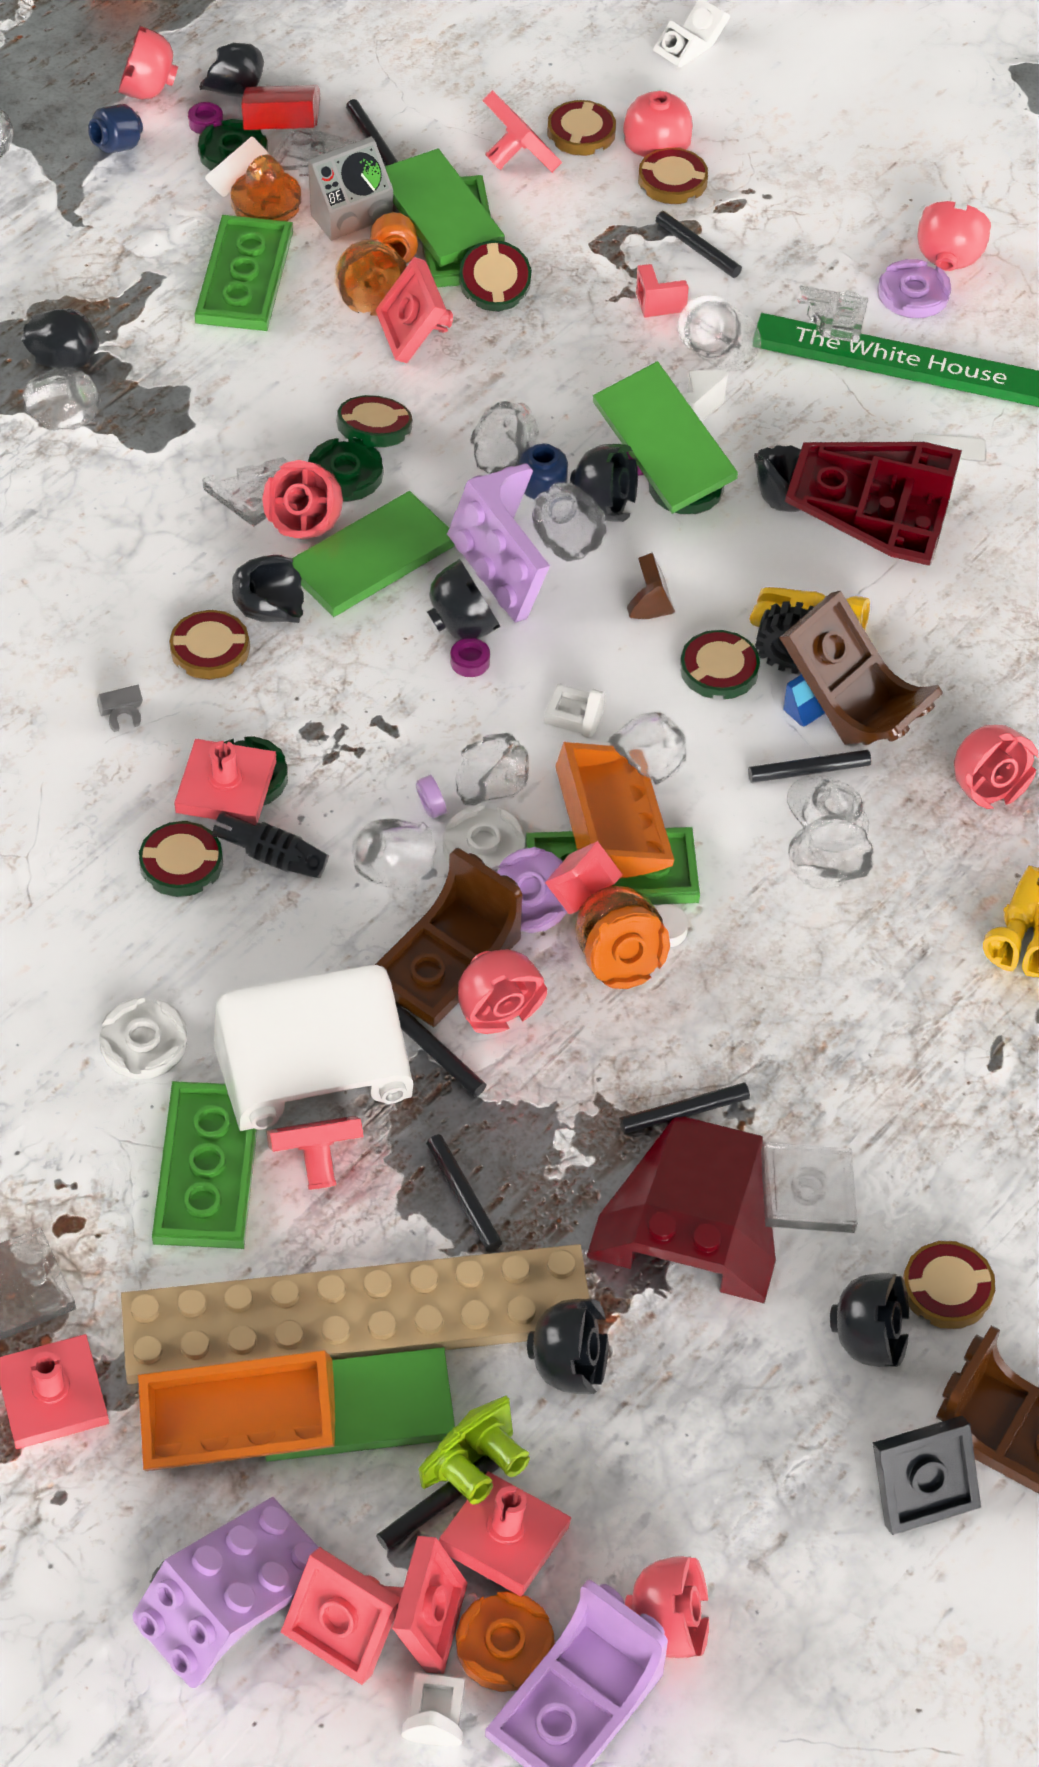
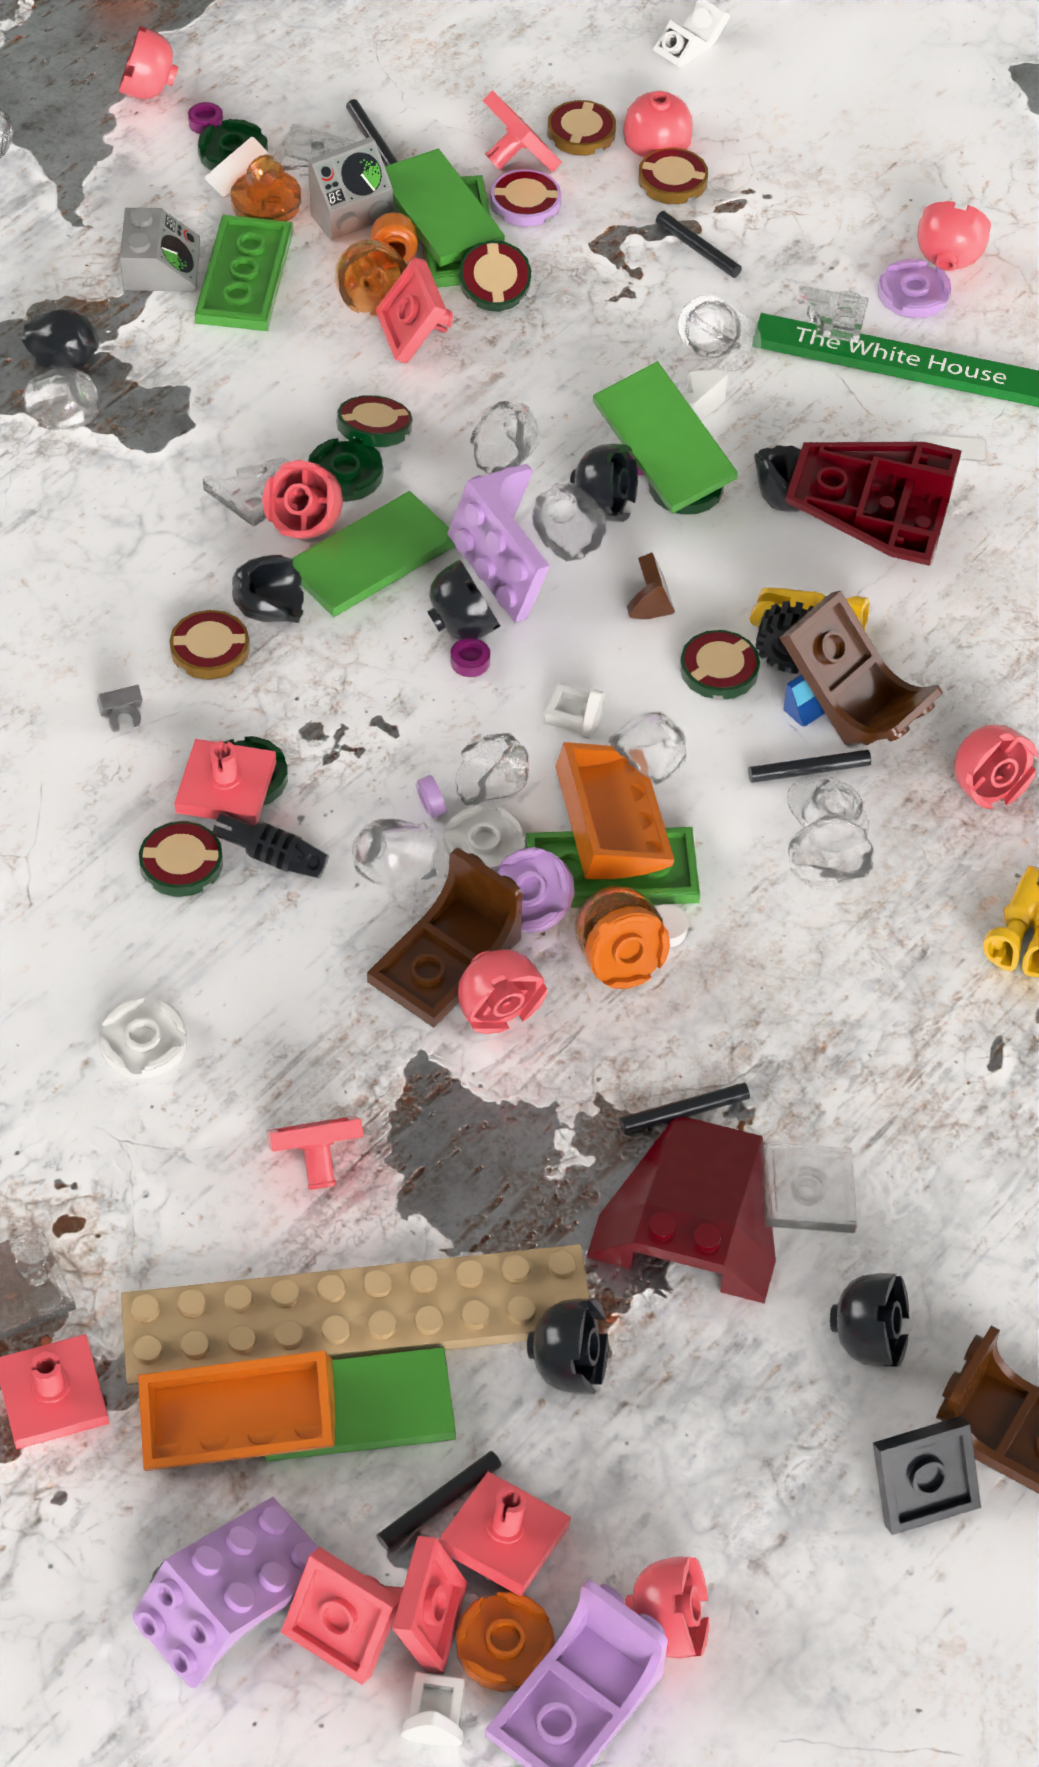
(115, 128): dark blue head -> none
(157, 252): none -> light grey slope
(203, 1170): bright green tile -> none
(234, 69): black hair -> none
(280, 107): red slope -> none
(310, 1042): white windscreen -> none
(440, 1052): black bar -> none
(464, 1193): black bar -> none
(479, 1433): lime connector -> none
(525, 197): none -> tile
(548, 468): dark blue head -> none
(582, 876): coral panel -> none
(658, 298): coral panel -> none
(949, 1284): tile -> none

